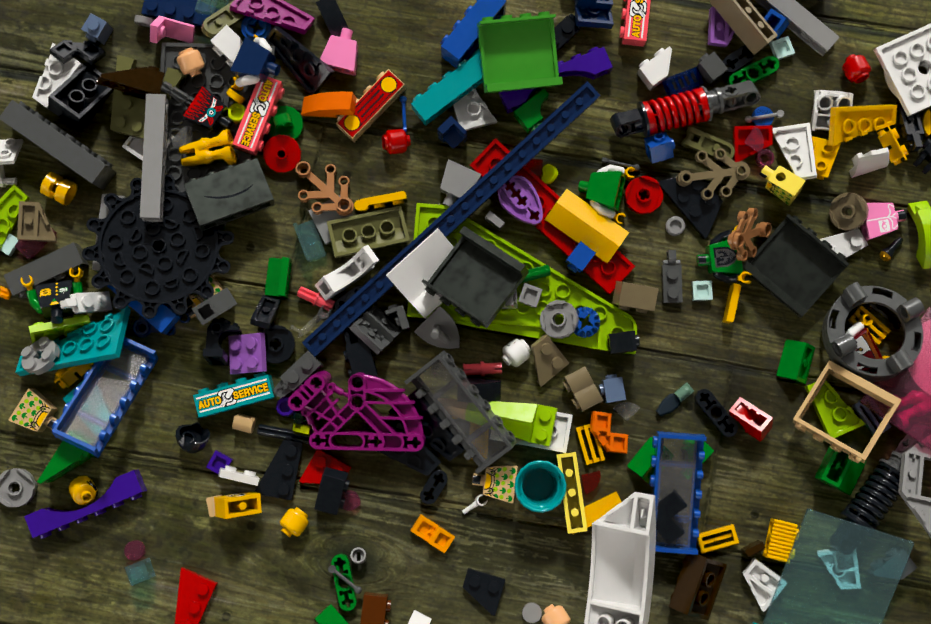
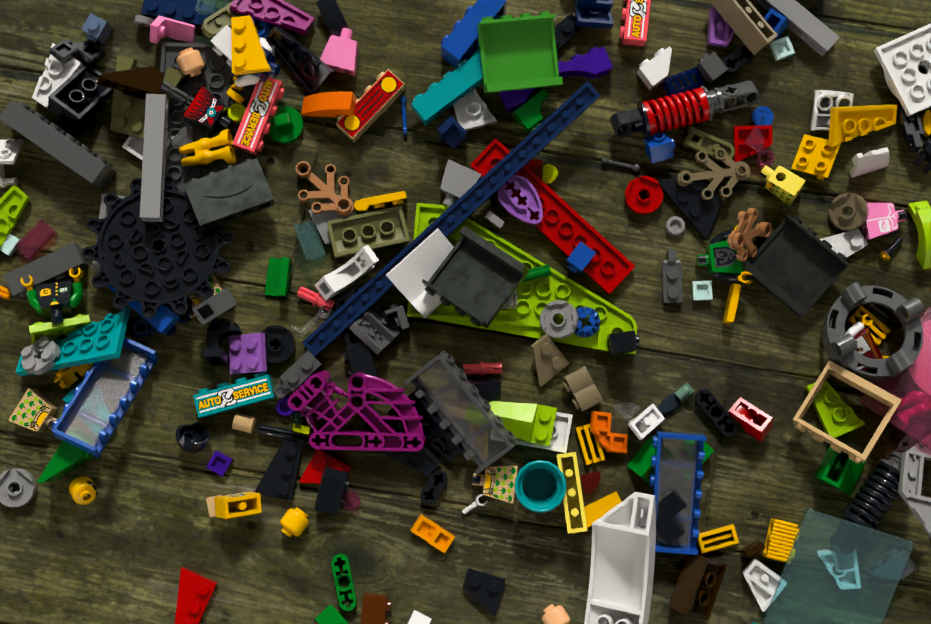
(34, 223): dark tan wing -> none
(48, 519): dark purple arch -> none
(57, 188): yellow wheel -> none
(88, 302): white hinge -> none
(134, 550): clear pink tile -> none
(140, 571): clear light blue brick -> none
(246, 47): none -> yellow wing
(247, 477): white plate -> none
(265, 312): black slope -> none
(291, 149): red plate -> none
(332, 569): dark grey hinge -> none
(353, 555): light grey hinge -> none
(395, 141): red head -> none
(439, 330): light grey shield -> none
(516, 352): white head -> none
(530, 295): light grey tile -> none
(531, 612): light grey tile -> none
(585, 224): yellow slope -> none
(606, 190): green torso -> none
(612, 389): sand blue brick -> none
(635, 296): dark tan brick -> none
(646, 421): none -> white slope
(768, 71): green beam -> none
(780, 113): light grey hinge -> none
(796, 360): green panel -> none
(797, 149): white wing -> none
(856, 68): red head -> none
(867, 423): sand blue tile -> none
(890, 138): yellow hinge -> none

